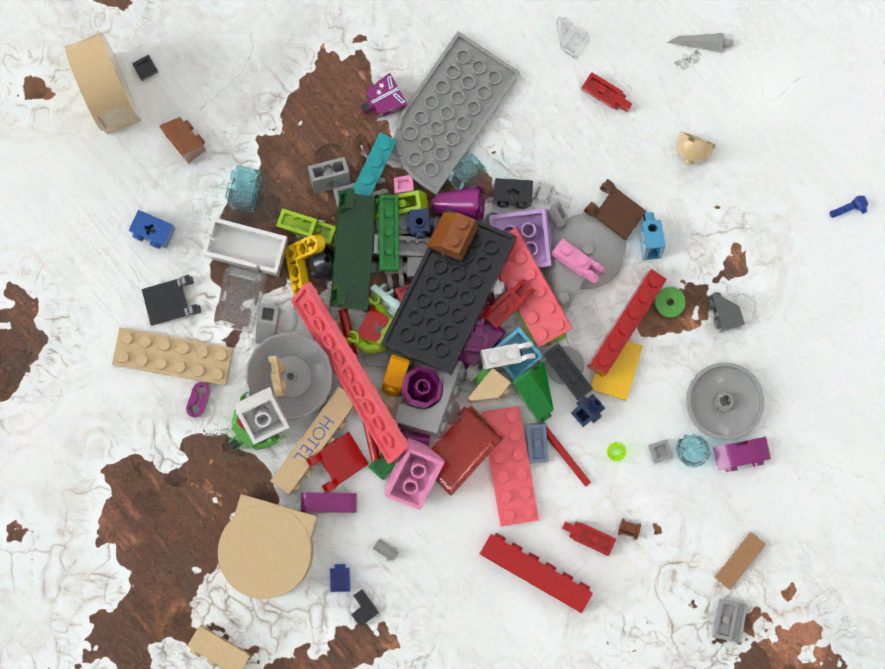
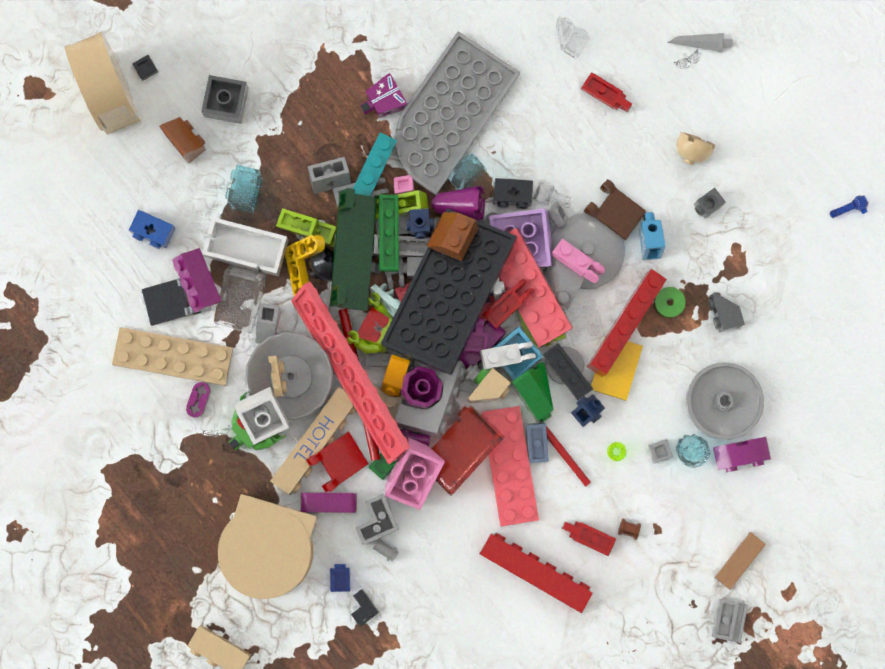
(196, 280): none -> magenta brick
(225, 99): none -> dark grey brick
(382, 523): none -> light grey brick
(713, 196): none -> dark grey brick

